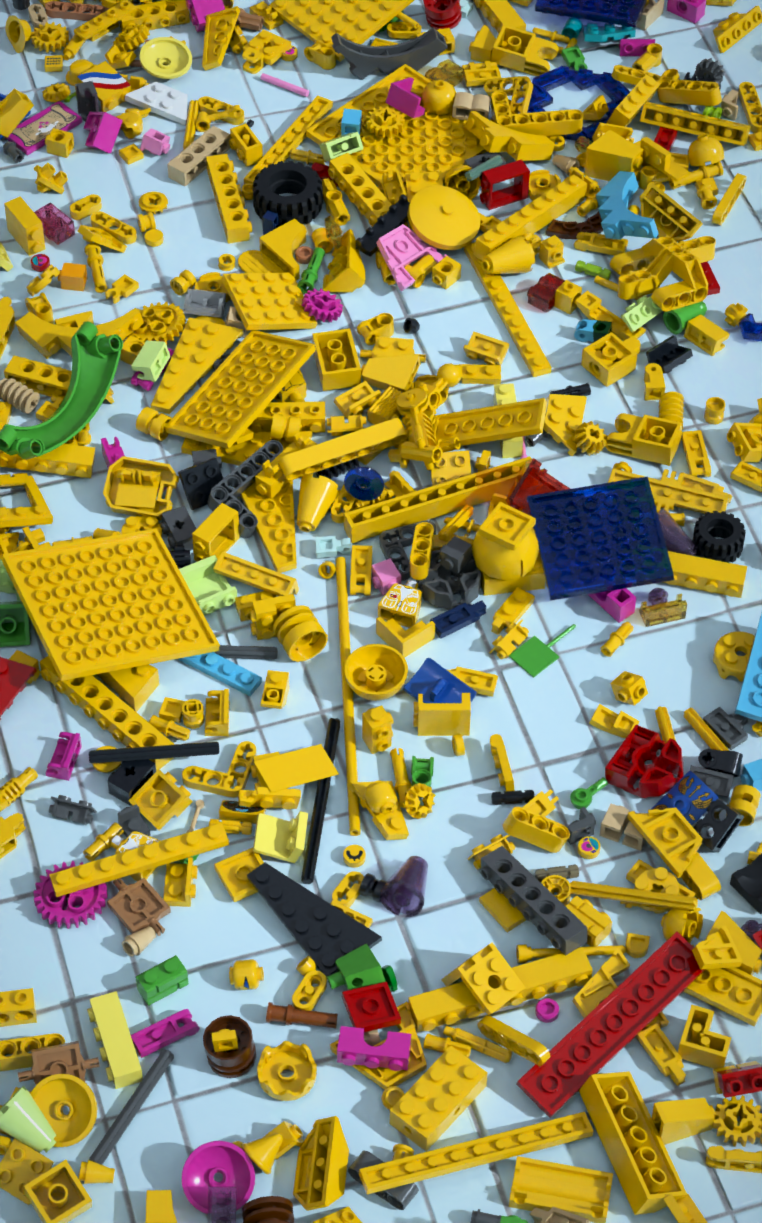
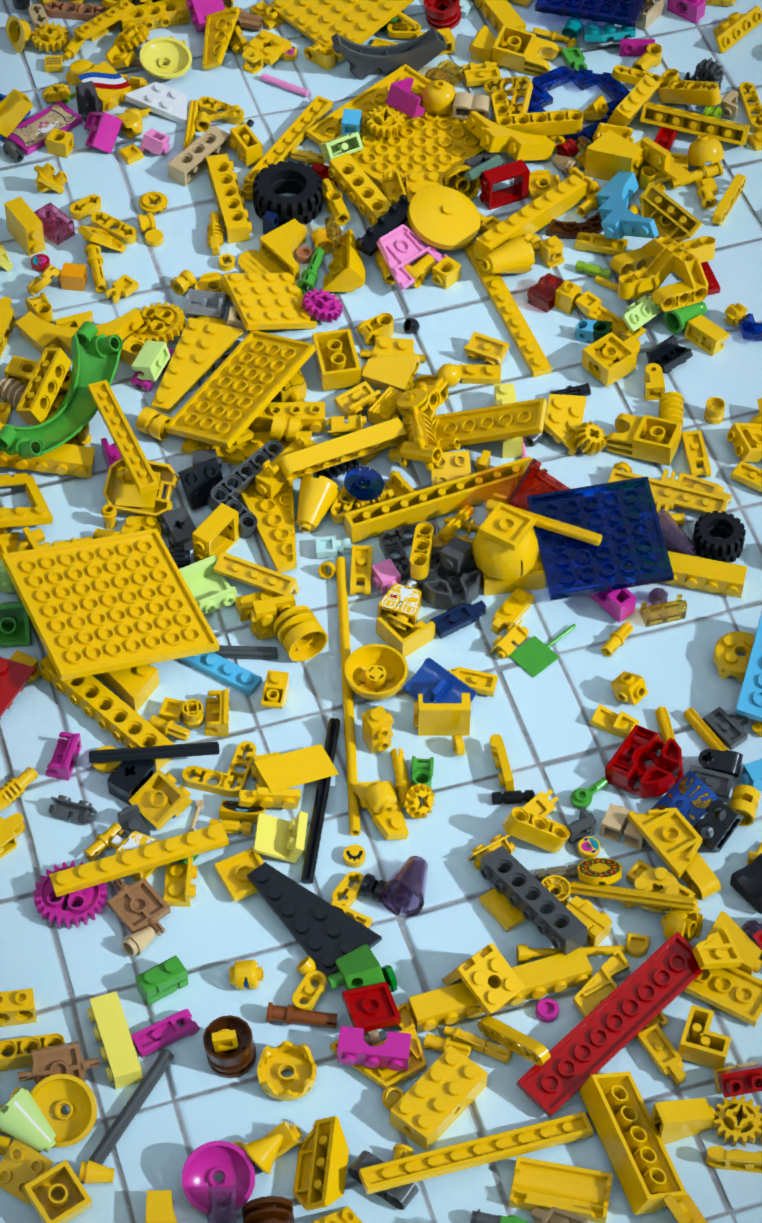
(43, 386): none -> yellow brick
(109, 514): none -> yellow pin
(123, 437): none -> yellow plate
(215, 233): none -> yellow hinge
(400, 621): none -> yellow piece
(556, 526): none -> yellow axle
(568, 148): none -> red wheel
(599, 870): none -> tile

